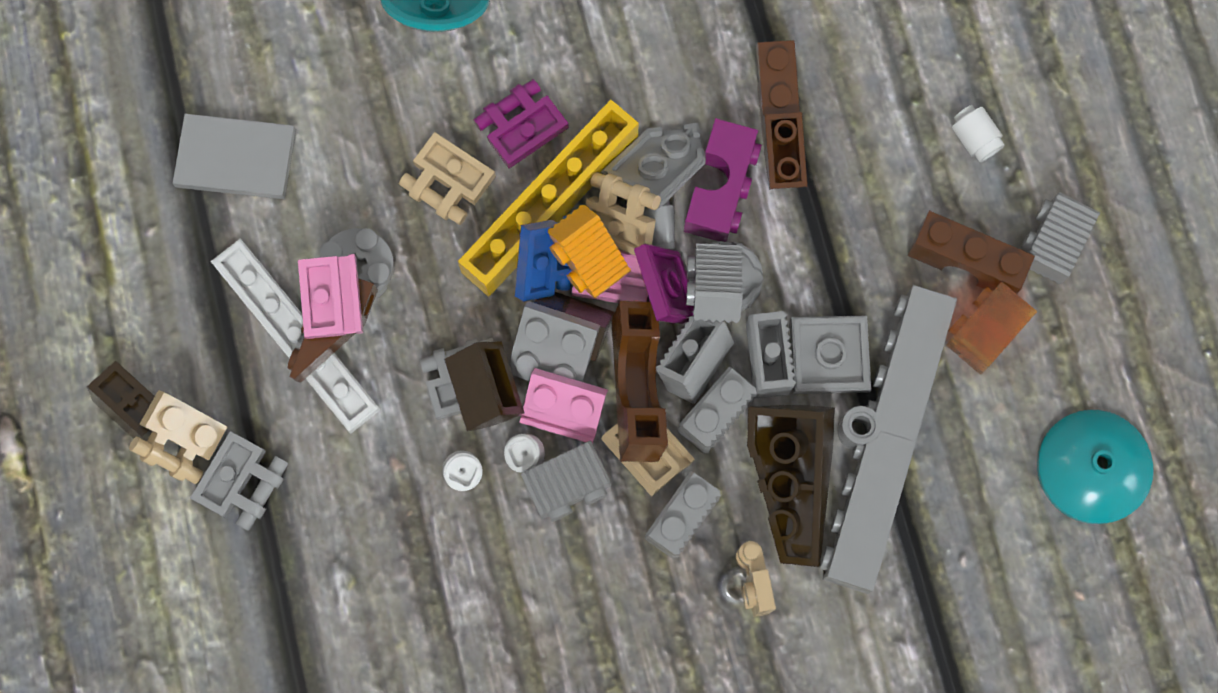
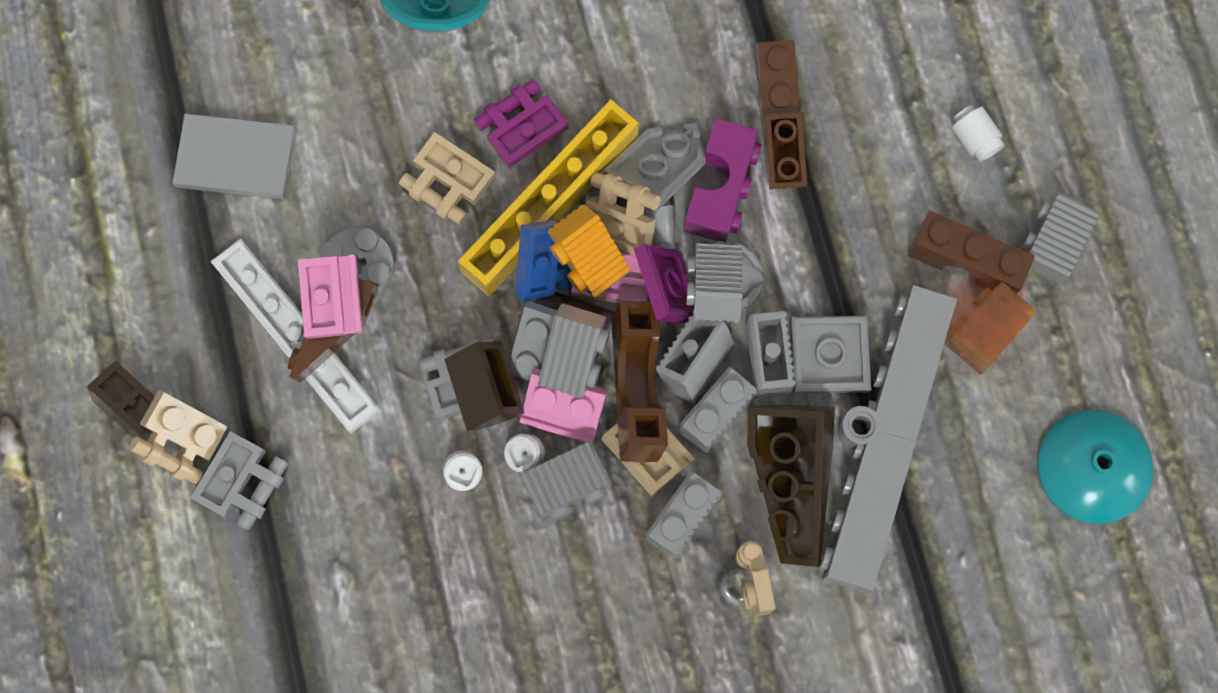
(573, 351): none -> light grey brick

